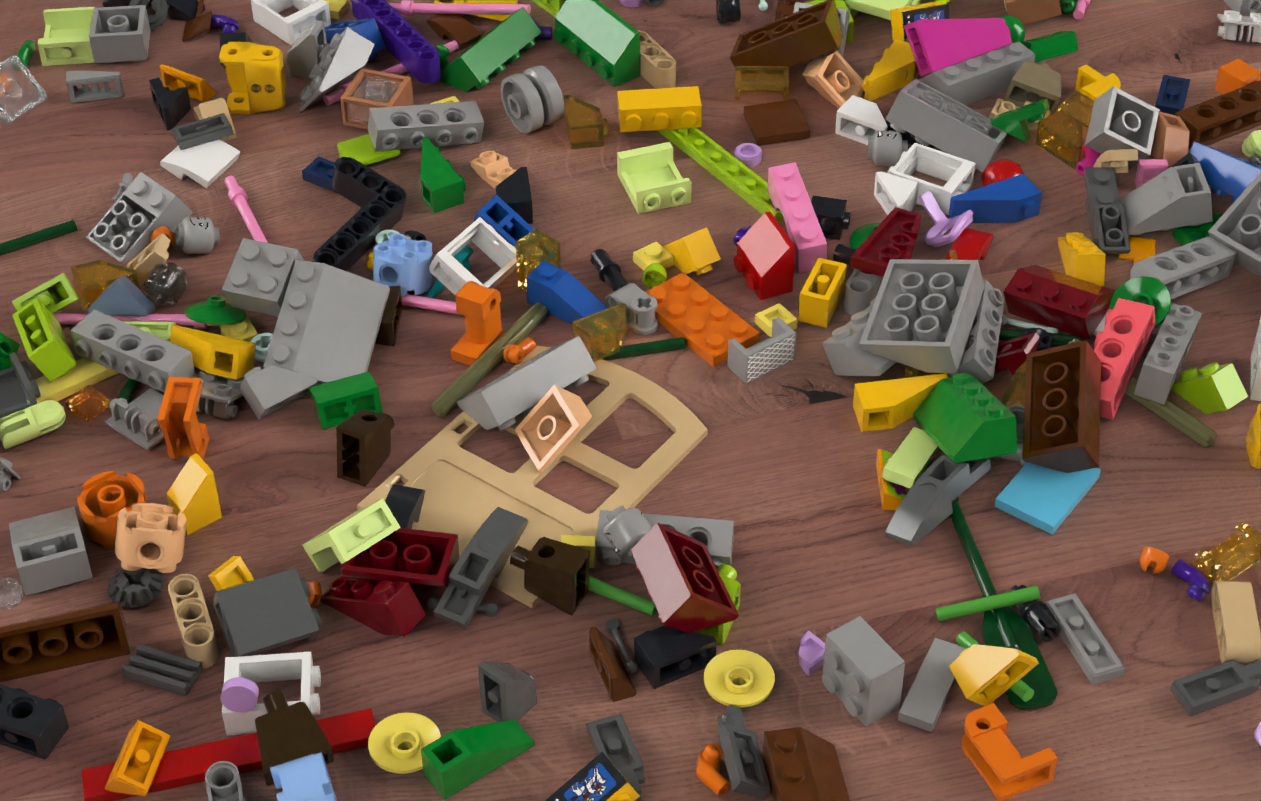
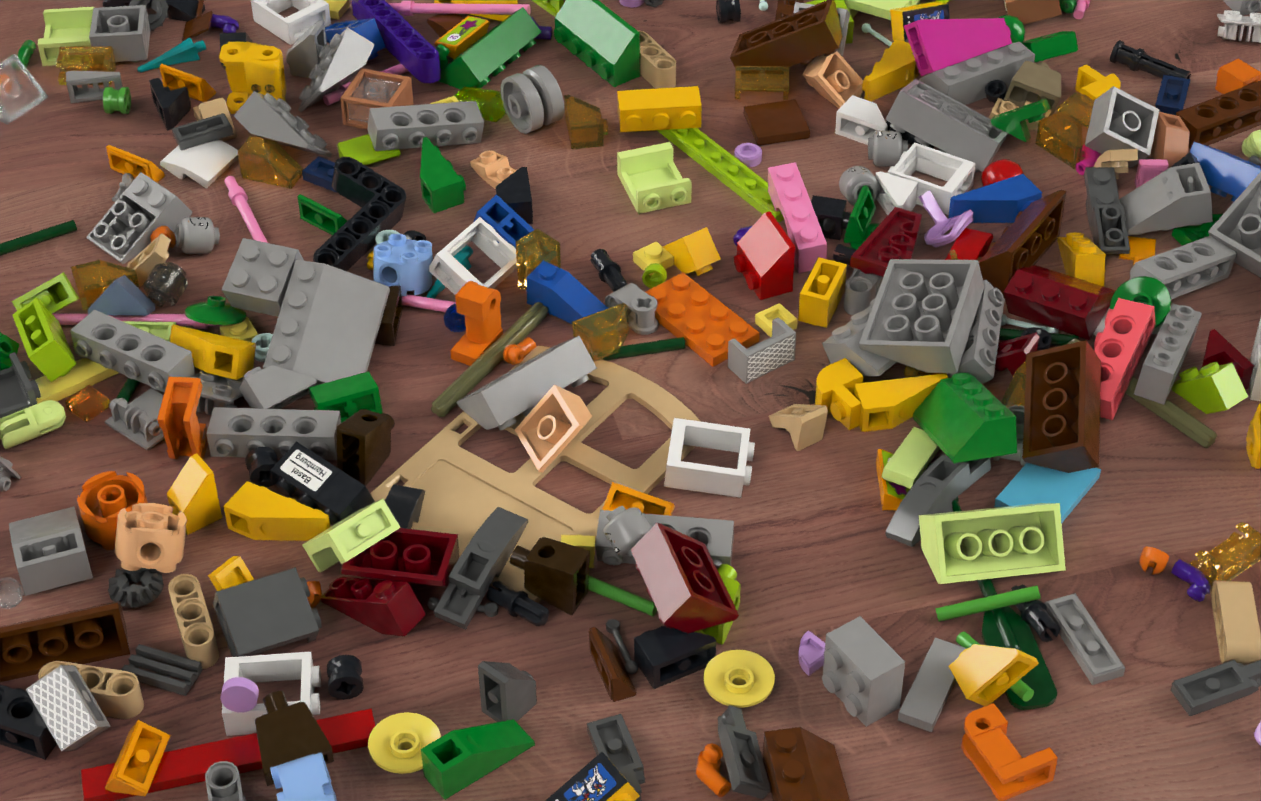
(68, 707): none -> light grey panel
(85, 59): none -> clear yellow hinge
(113, 689): none -> tan beam
(117, 100): none -> bright green wheel
(129, 163): none -> light orange slope
(184, 52): none -> teal piece
(240, 430): none -> light grey brick
(259, 464): none -> black wheel
(268, 163): none -> clear yellow slope
(270, 516): none -> yellow slope
(272, 120): none -> light grey slope
(319, 215): none -> green slope
(320, 484): none -> black brick
(345, 677): none -> black wheel
(451, 320): none -> clear blue plate
(463, 35): none -> slope
(488, 102): none -> clear neon green slope
(518, 603): none -> black axle
(622, 495): none -> light orange slope
(708, 477): none -> white window
(803, 422): none -> tan slope
(836, 391): none -> yellow brick
(854, 179): none -> light grey head
(860, 217): none -> green slope
(866, 28): none -> light aqua hinge
(993, 88): none -> black hinge
(993, 542): none -> yellowish green slope
(1024, 240): none -> reddish brown slope
(1138, 60): none -> black pin
(1223, 352): none -> dark red slope

